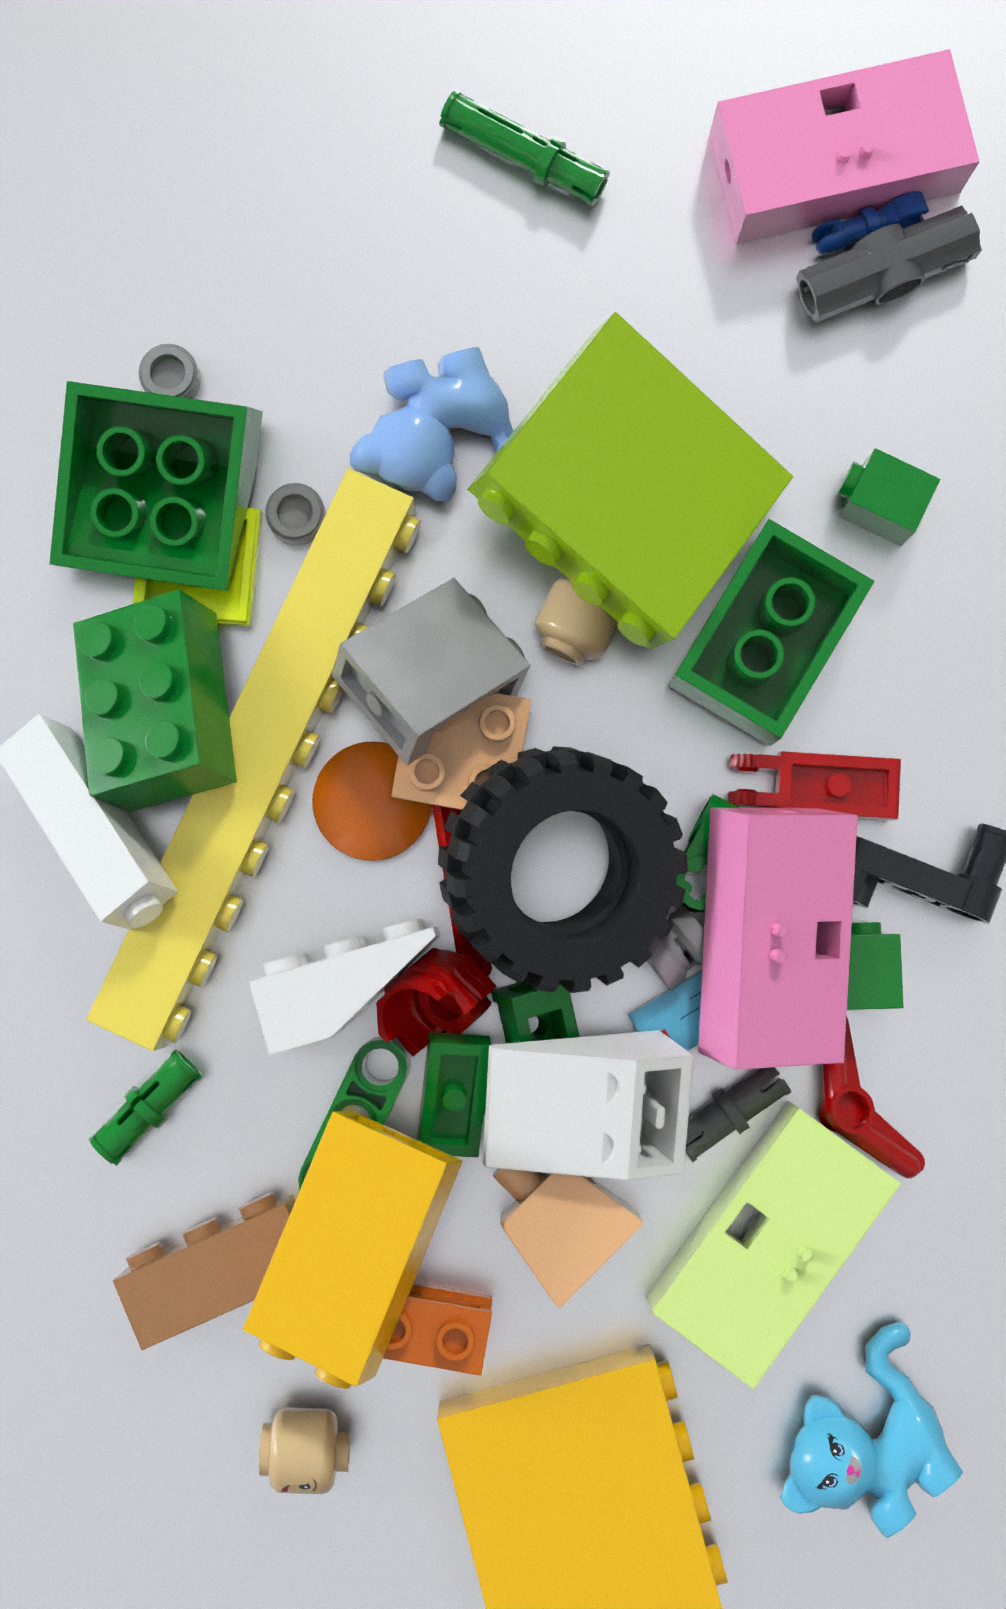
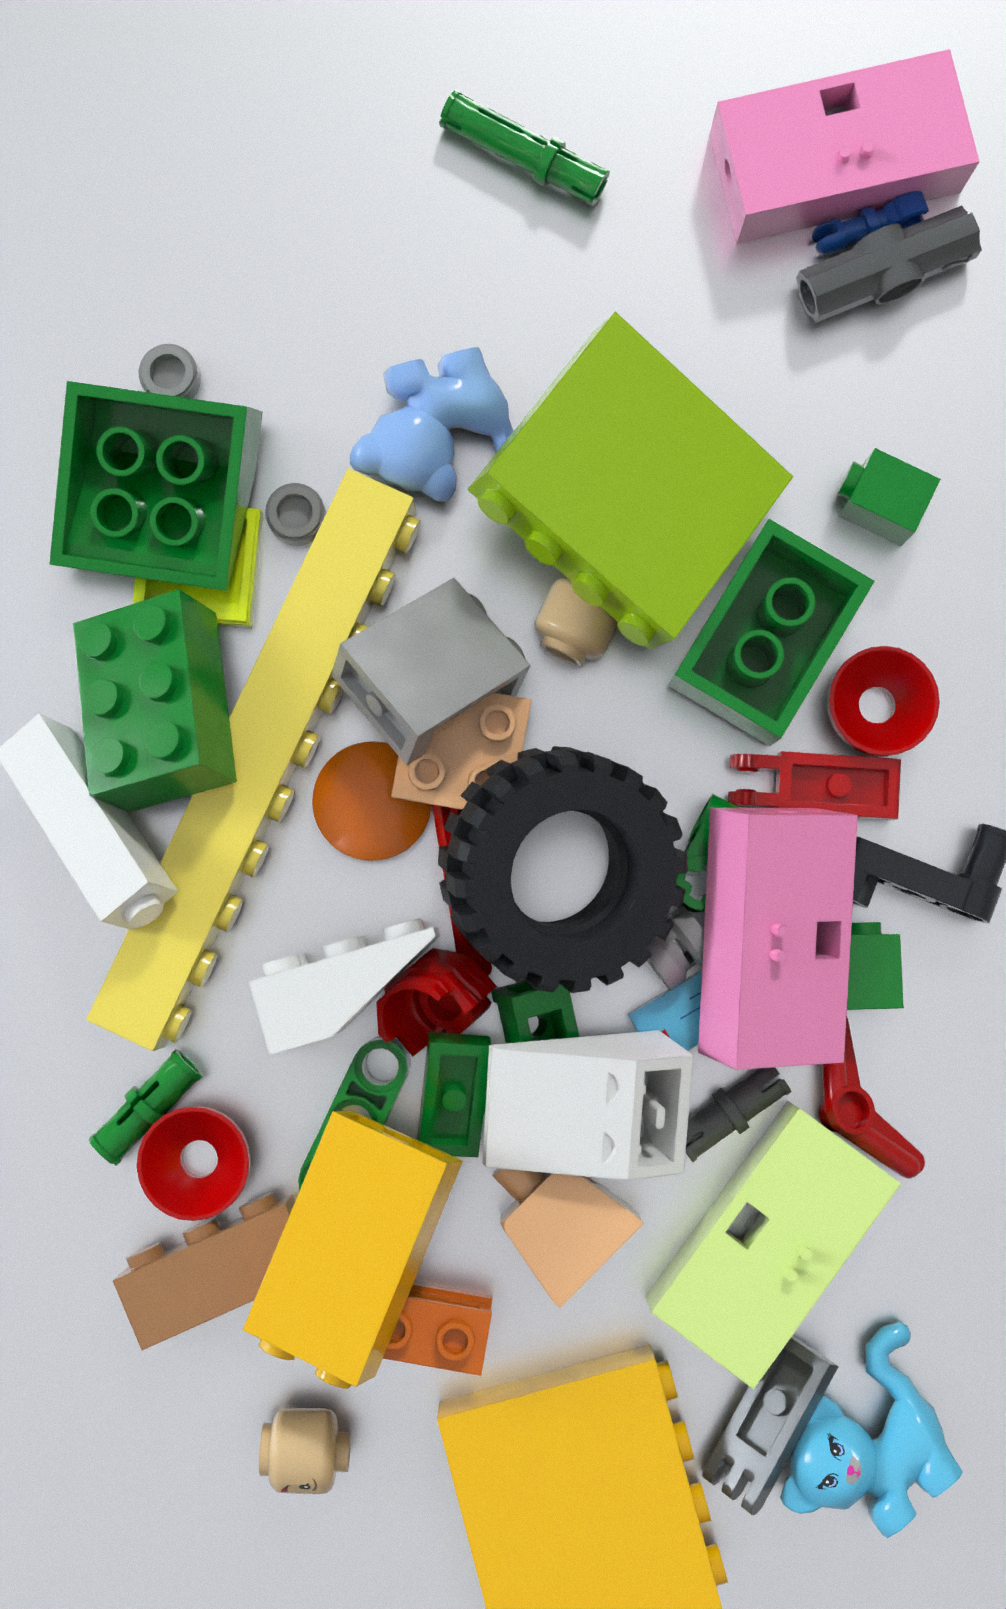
(168, 1180): none -> red piece
(769, 1424): none -> hinge
(906, 683): none -> red piece

